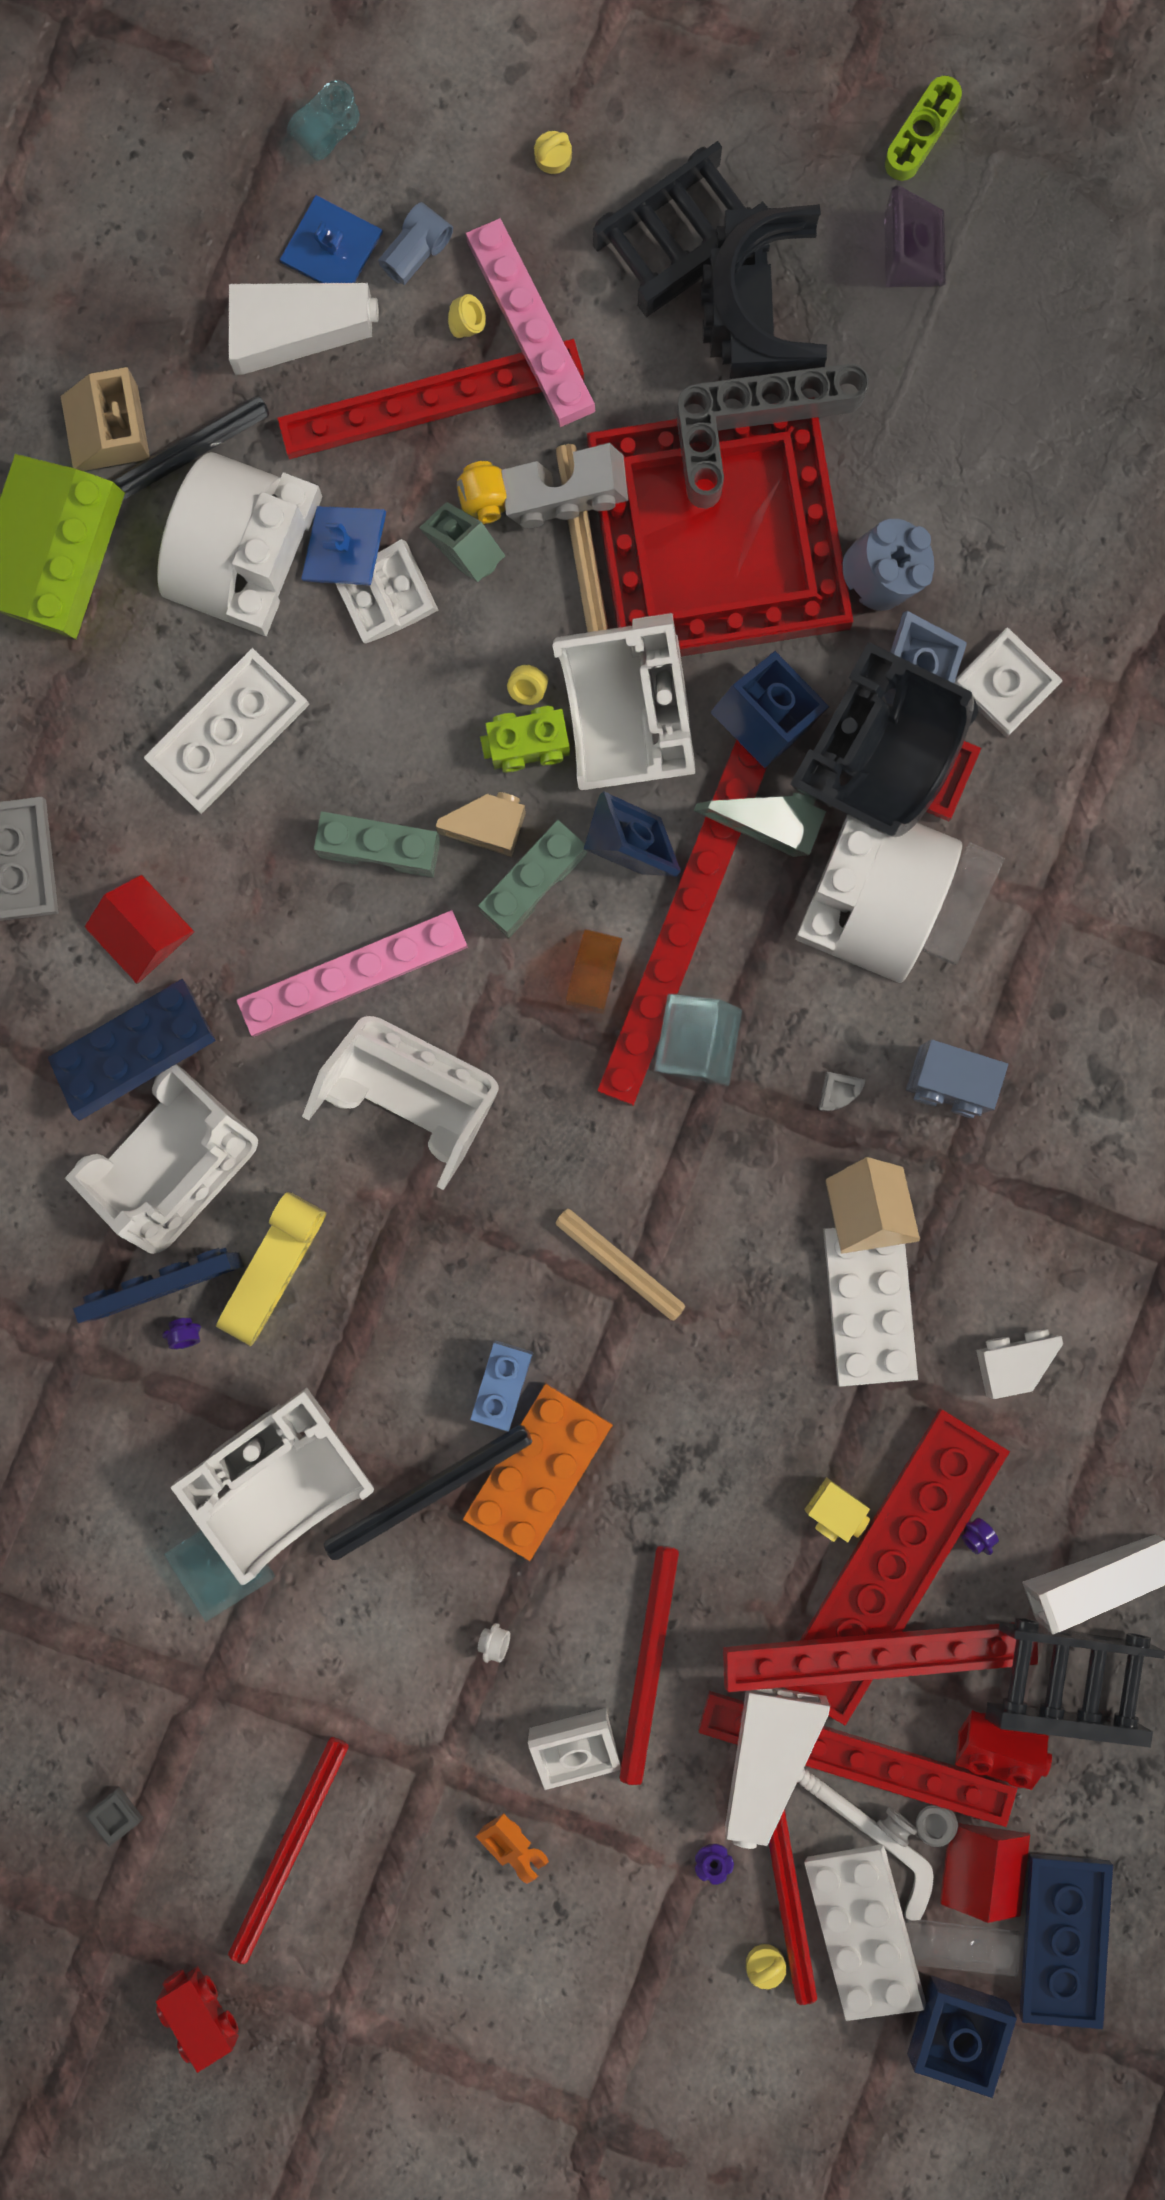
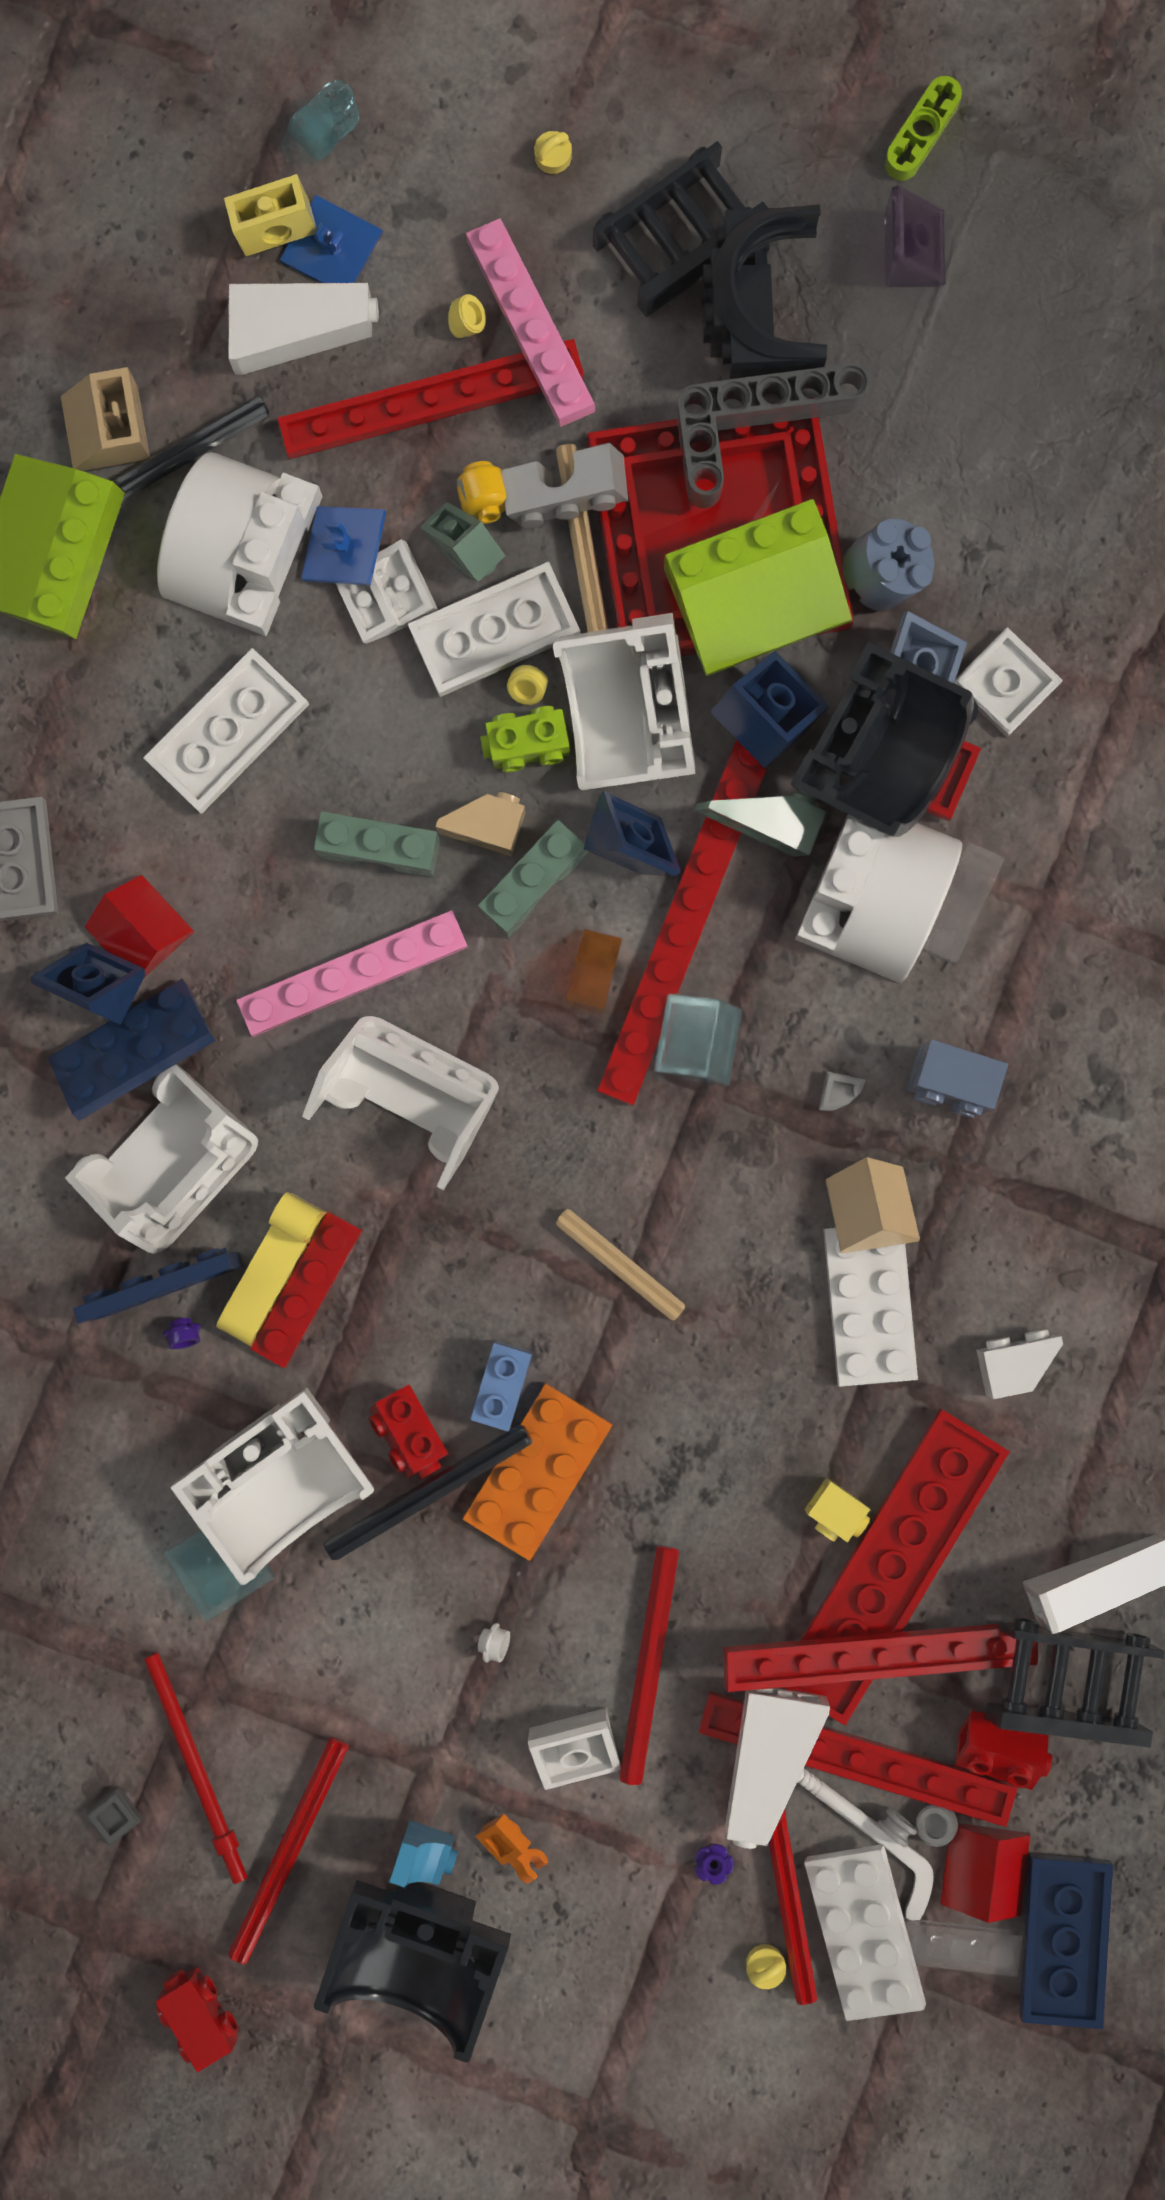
(93, 981): none -> dark blue slope
(224, 1840): none -> red bar
(270, 215): none -> light yellow brick
(306, 1289): none -> red plate
(408, 1433): none -> red brick
(417, 1955): none -> black piece
(421, 235): sand blue piece -> none
(423, 1856): none -> dark azure arch
(493, 629): none -> white plate
(758, 587): none -> lime slope
(961, 2036): dark blue brick -> none
(979, 1537): dark purple plate -> none

